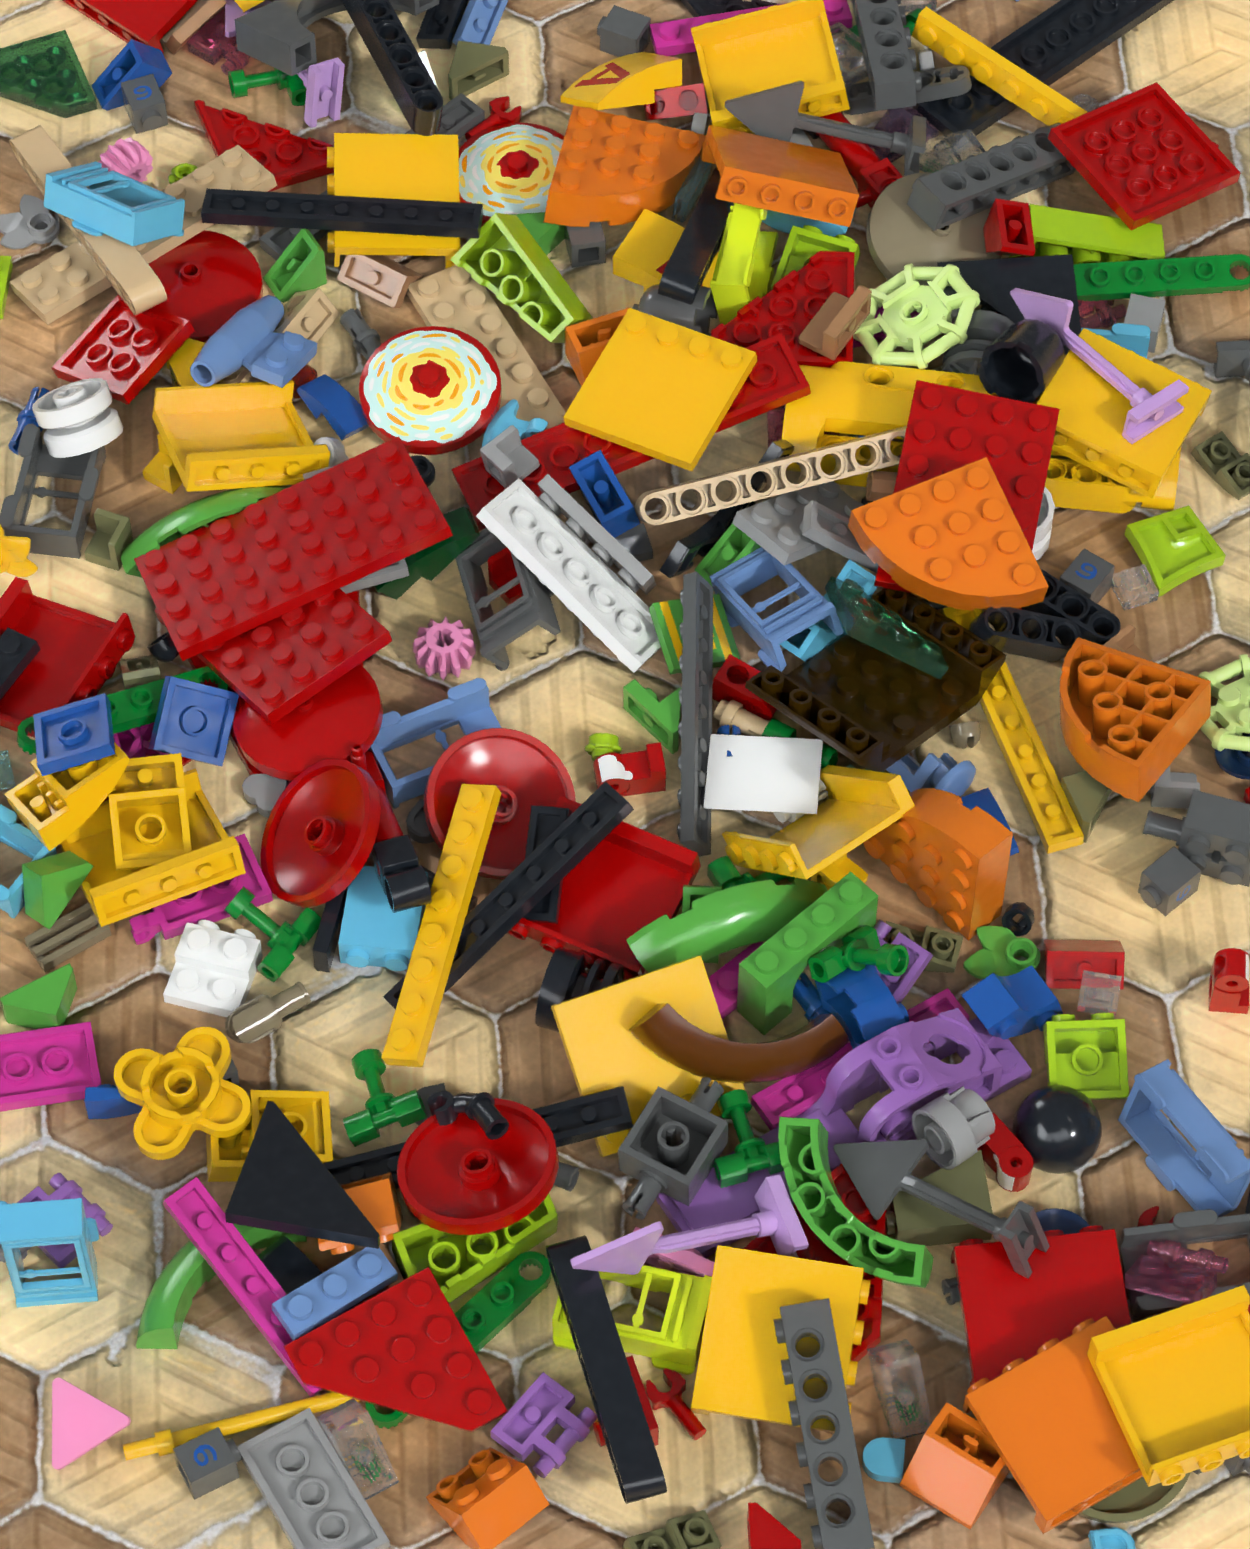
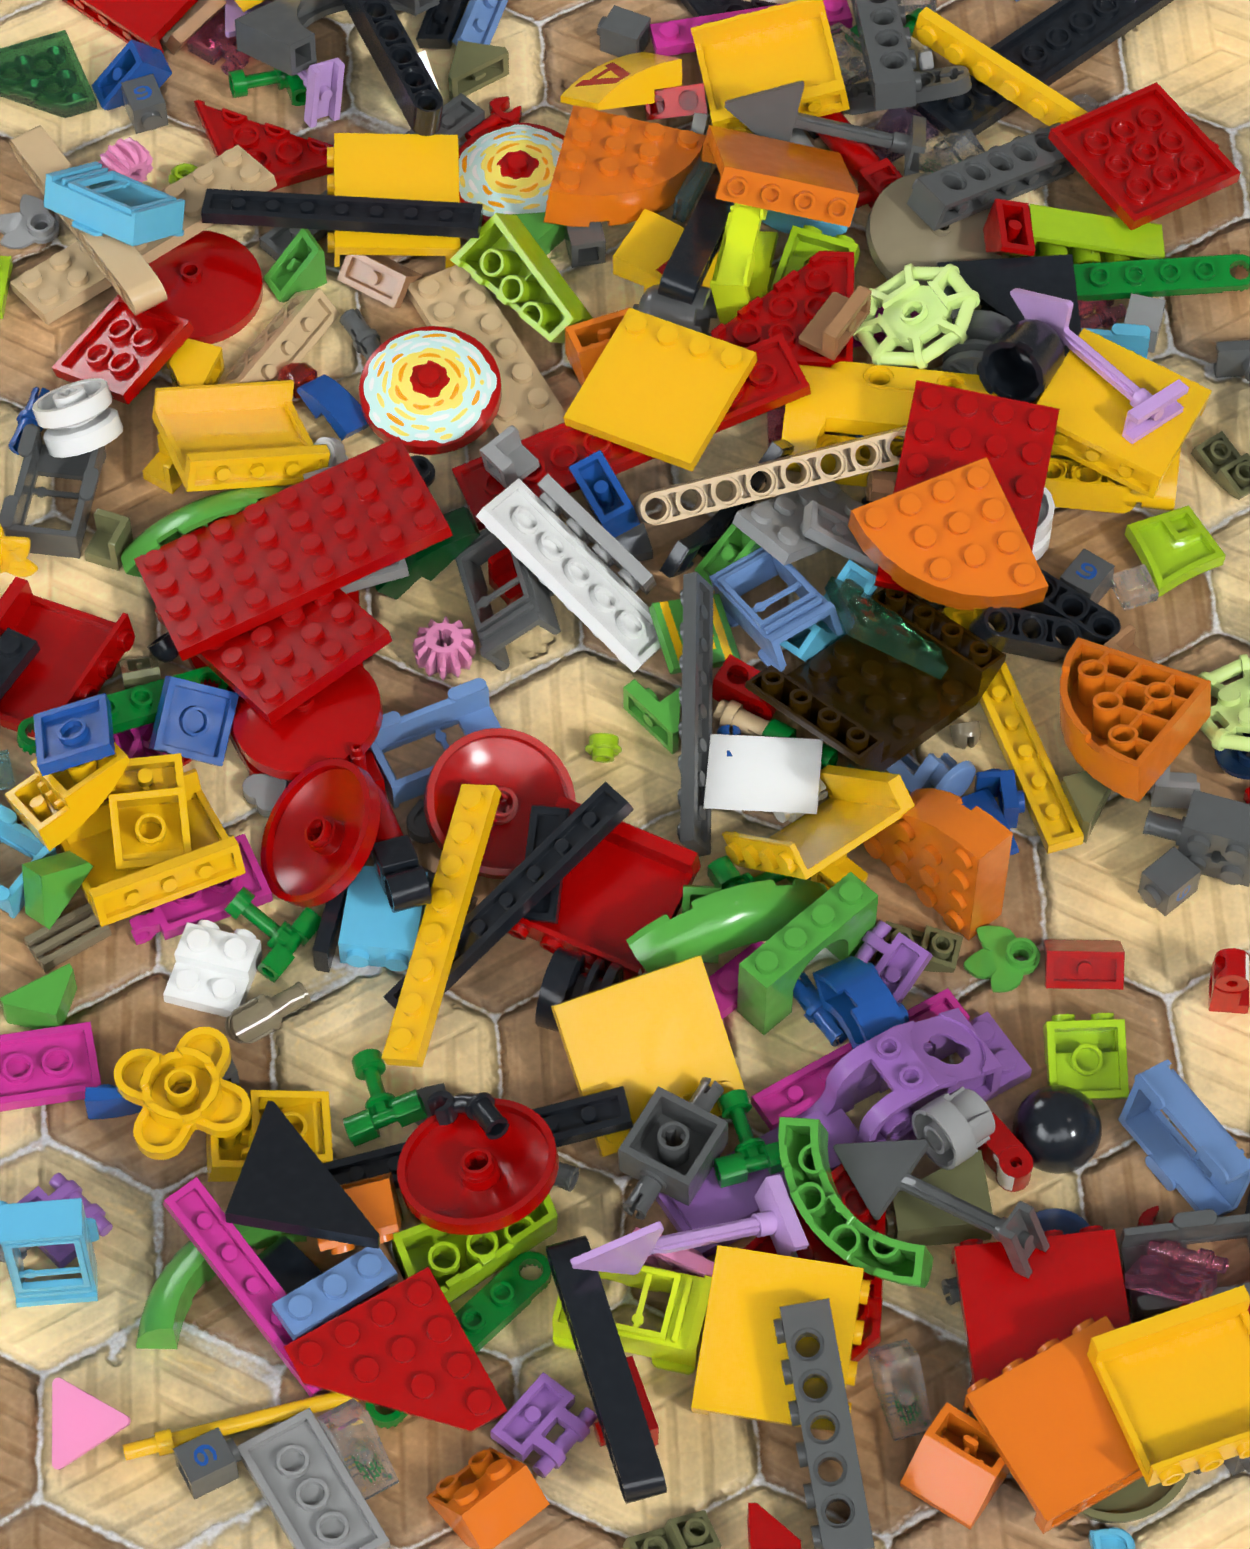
(251, 342): medium blue plate -> none
(506, 417): medium azure piece -> none
(632, 772): red leg -> none
(674, 1401): red bar -> none
(736, 1062): reddish brown brick -> none
(859, 950): green bar -> none
(884, 1459): medium azure tile -> none
(1003, 786): none -> blue bracket
(1013, 1003): blue brick -> none
(1024, 924): black hinge -> none
(1099, 992): clear tile -> none

